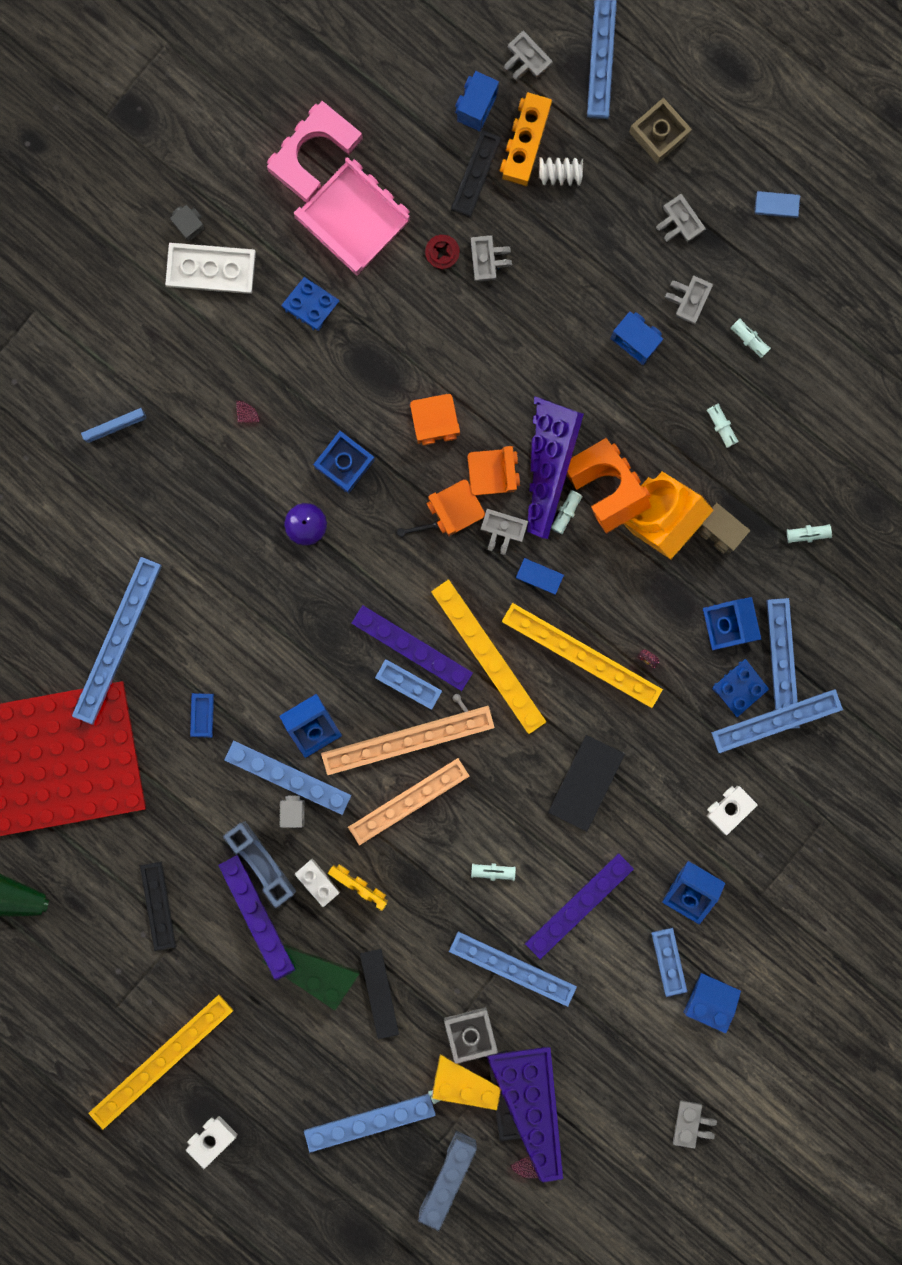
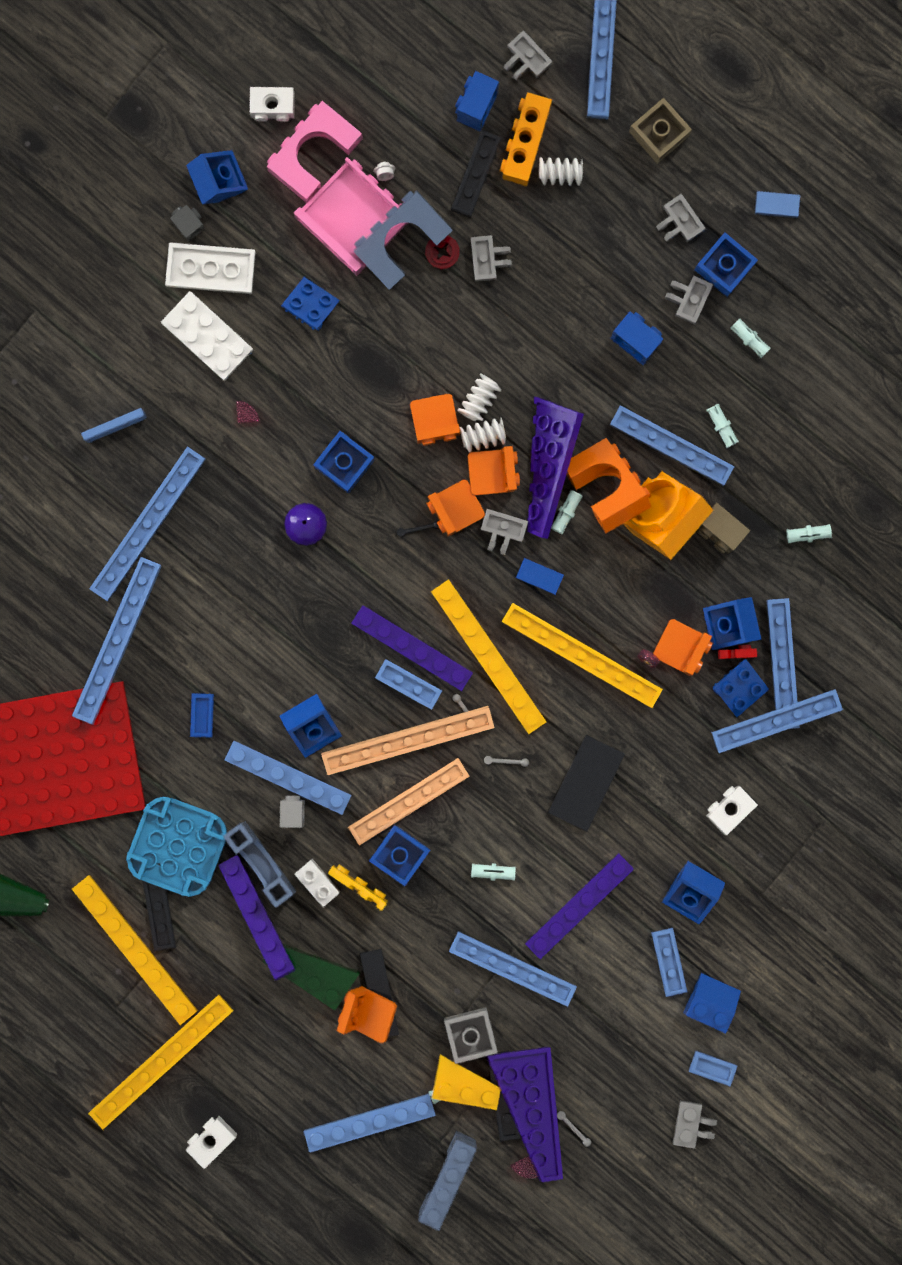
(134, 949): none -> yellow plate
(147, 524): none -> medium blue plate
(183, 842): none -> dark azure tile
(207, 336): none -> white plate
(216, 176): none -> blue slope
(263, 95): none -> white brick
(367, 1014): none -> orange bracket
(384, 171): none -> white plate
(399, 855): none -> blue brick
(413, 210): none -> sand blue arch
(479, 399): none -> white piece
(483, 435): none -> white piece
(524, 762): none -> light grey hinge
(561, 1116): none -> light grey hinge
(671, 445): none -> medium blue plate
(682, 647): none -> orange bracket
(713, 1068): none -> medium blue tile
(726, 264): none -> blue brick
(743, 651): none -> red plate

